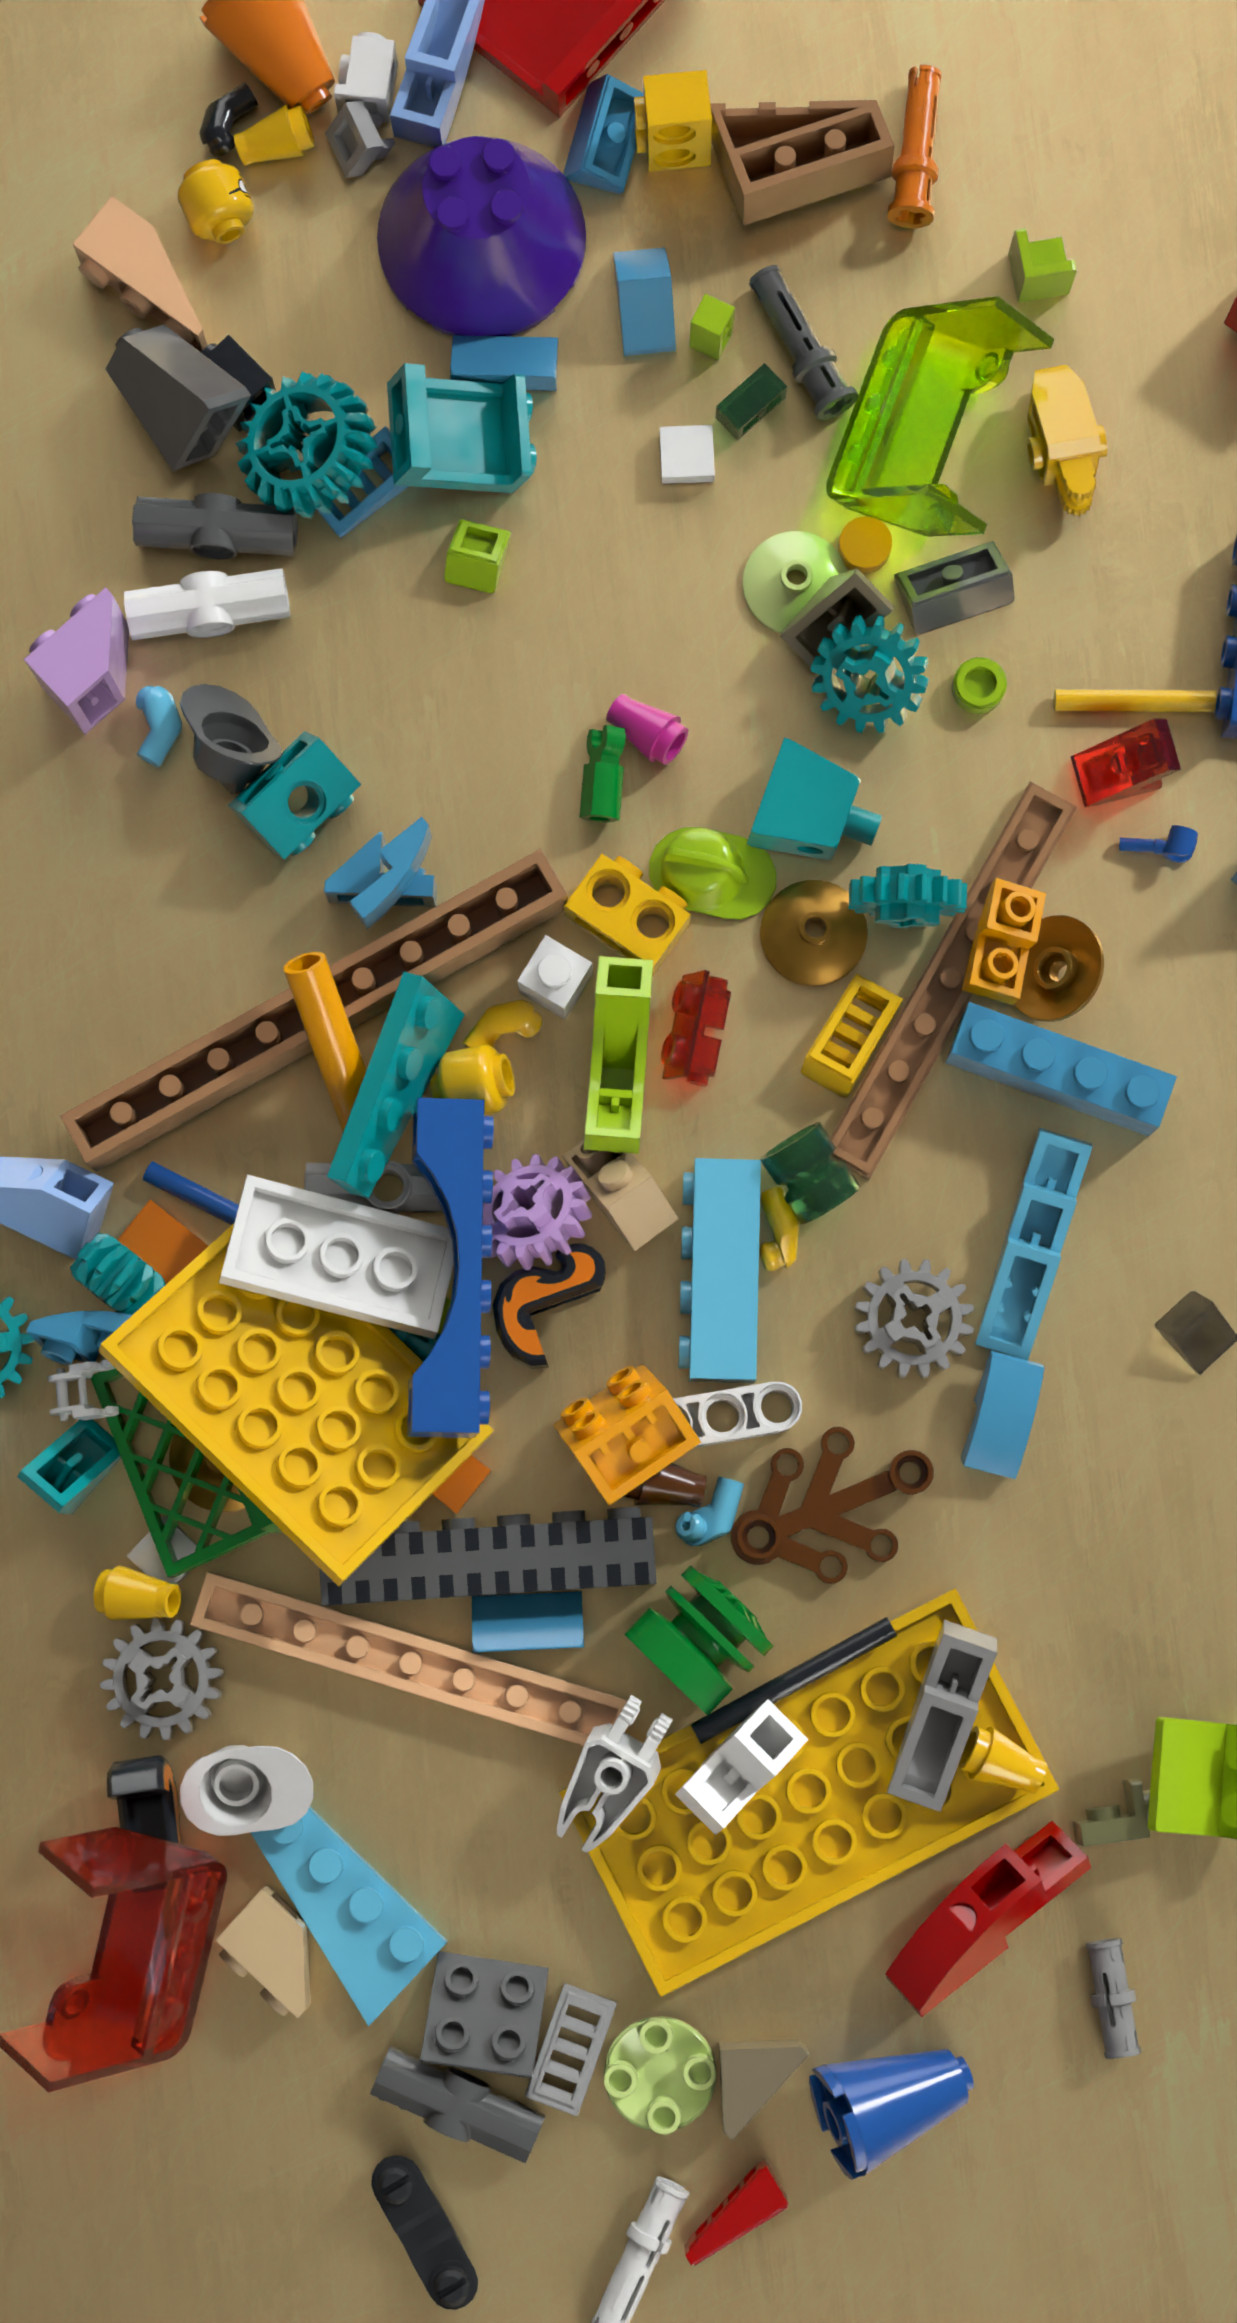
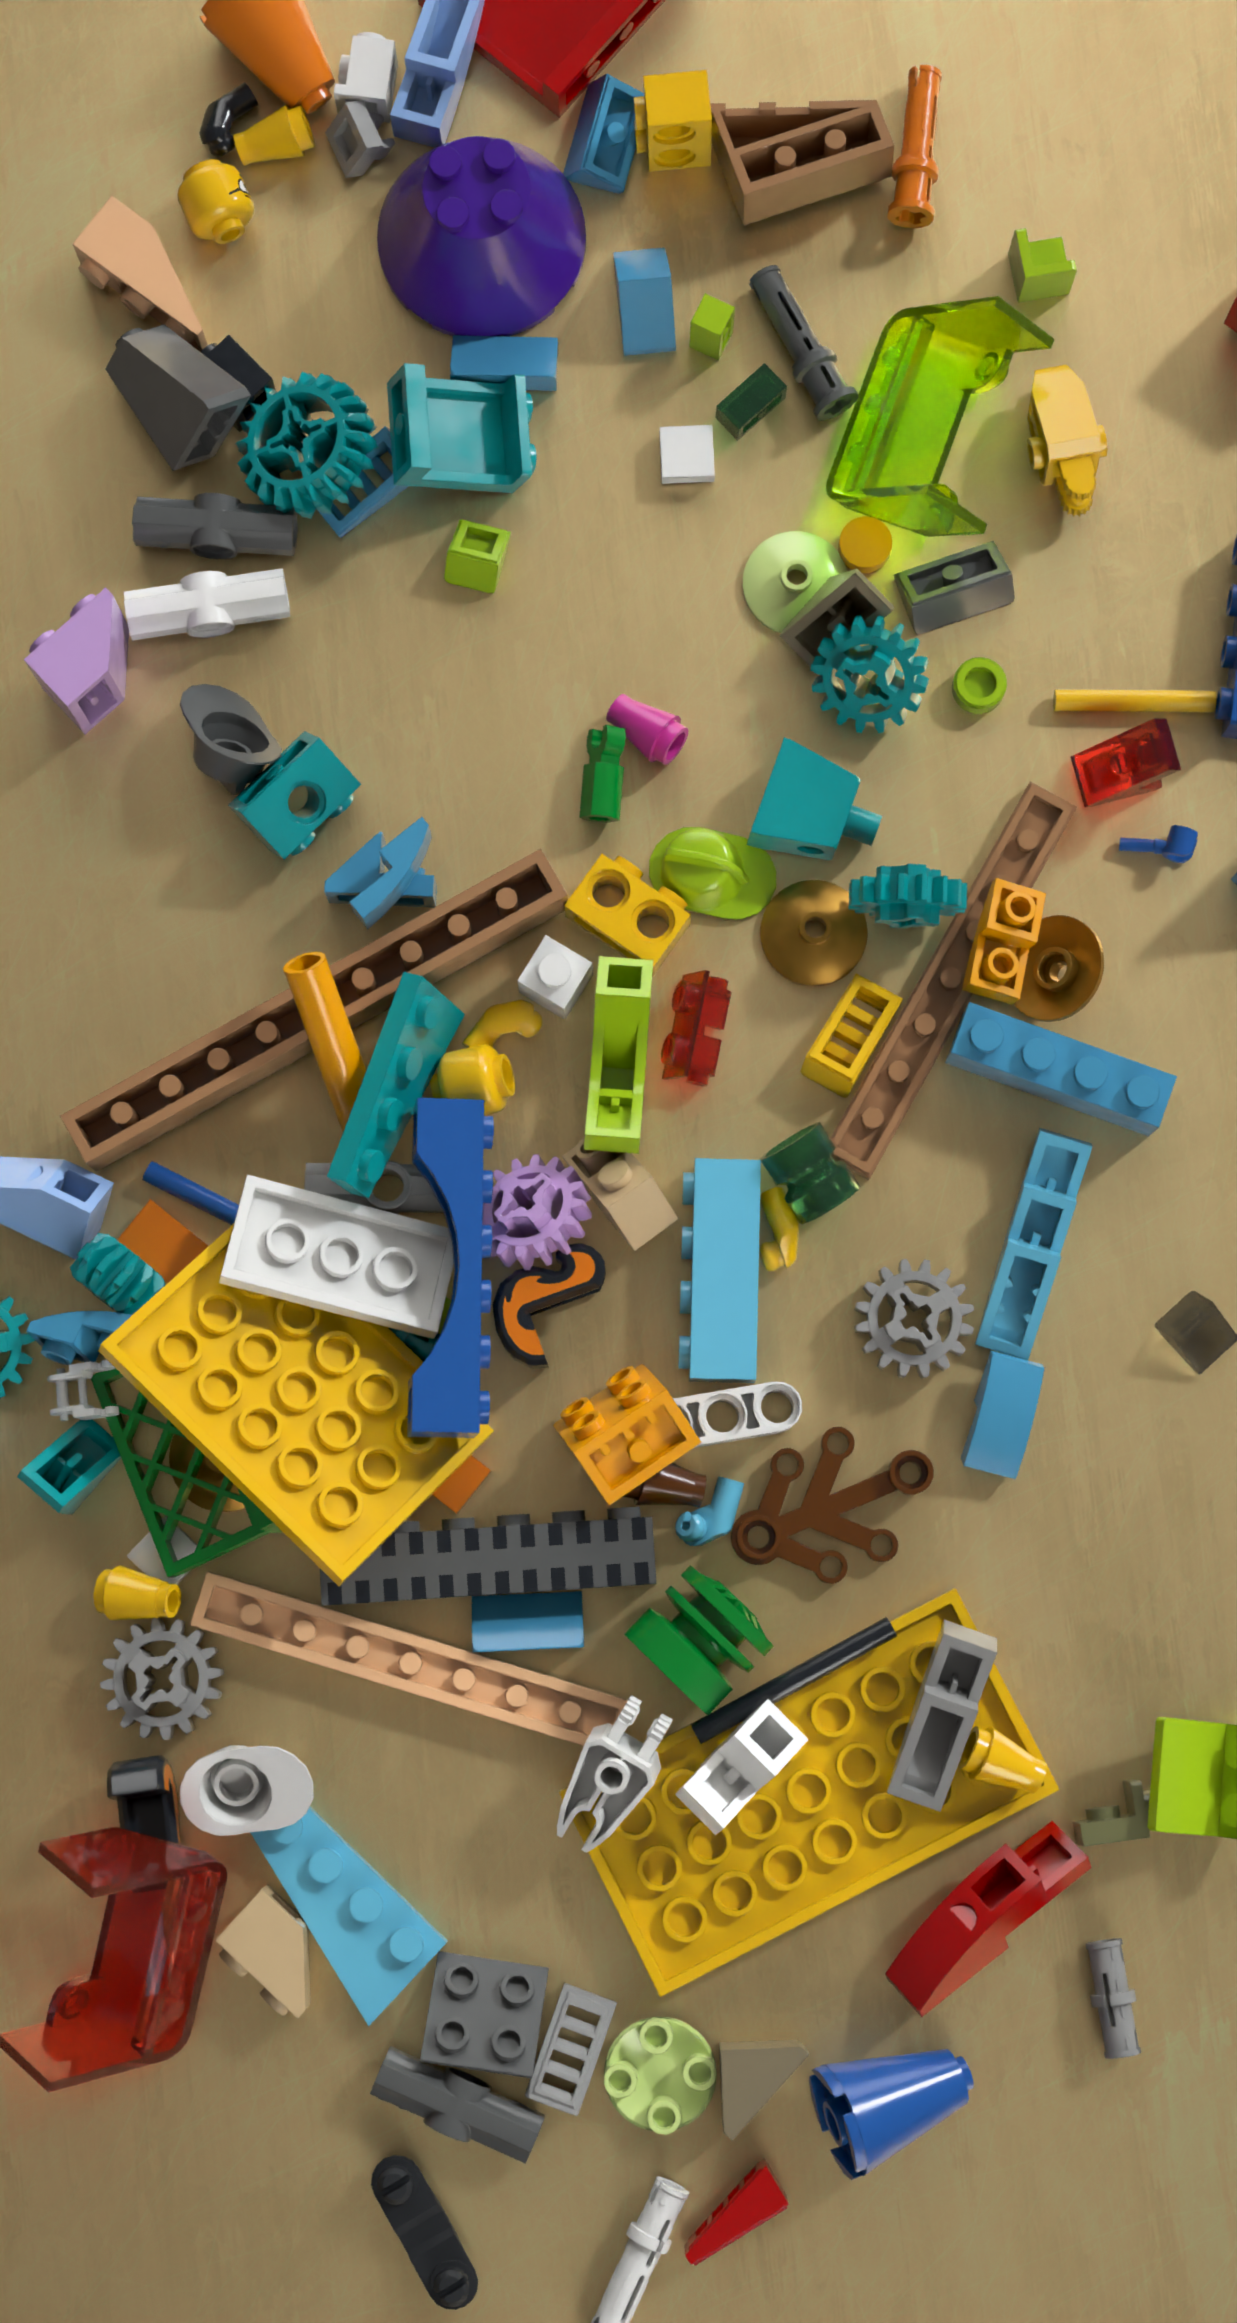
(163, 722): medium azure arm -> none

